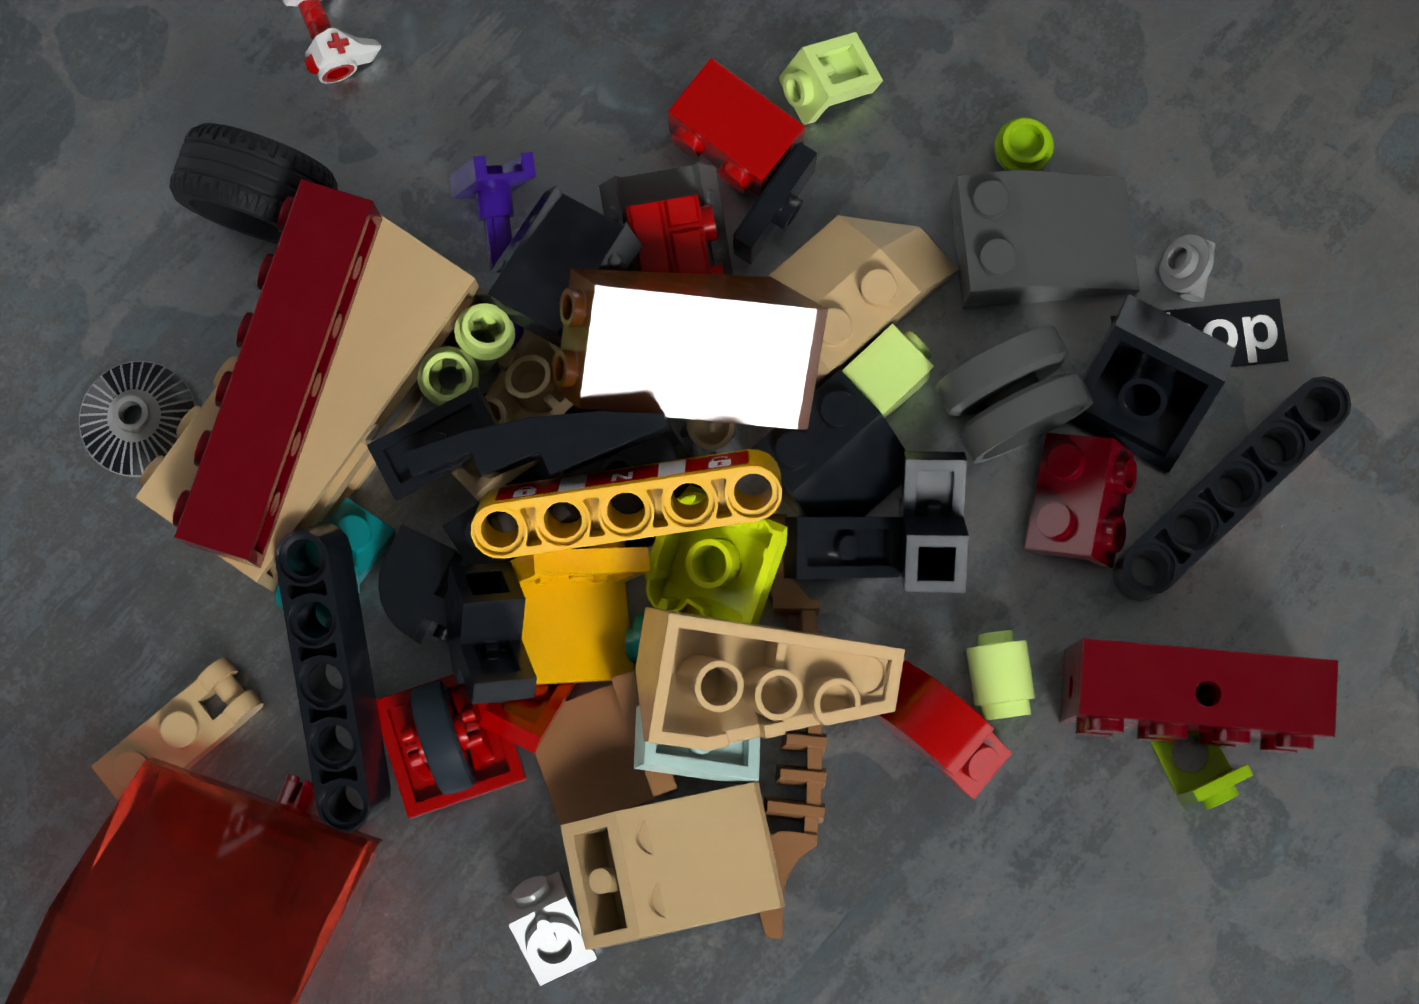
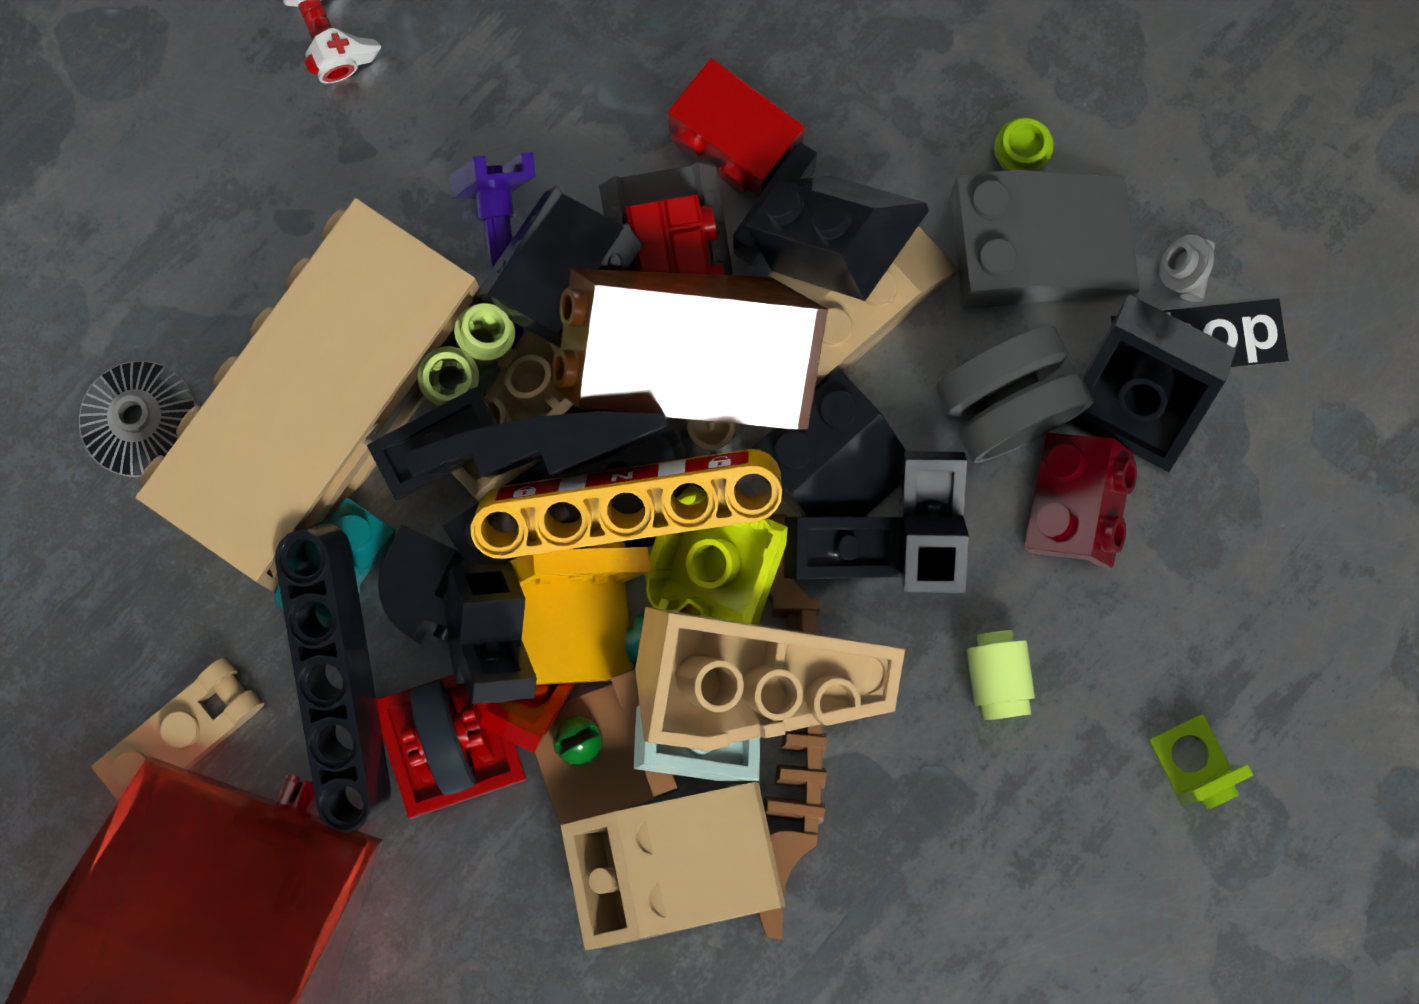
(241, 178): black tyre -> none
(277, 374): dark red brick -> none
(547, 927): brick -> none
(583, 752): none -> green hinge
(828, 75): yellowish green bracket -> none
(834, 232): none -> black slope
(891, 369): yellowish green brick -> none
(945, 731): red brick -> none
(1200, 692): dark red brick -> none
(1255, 474): black beam -> none

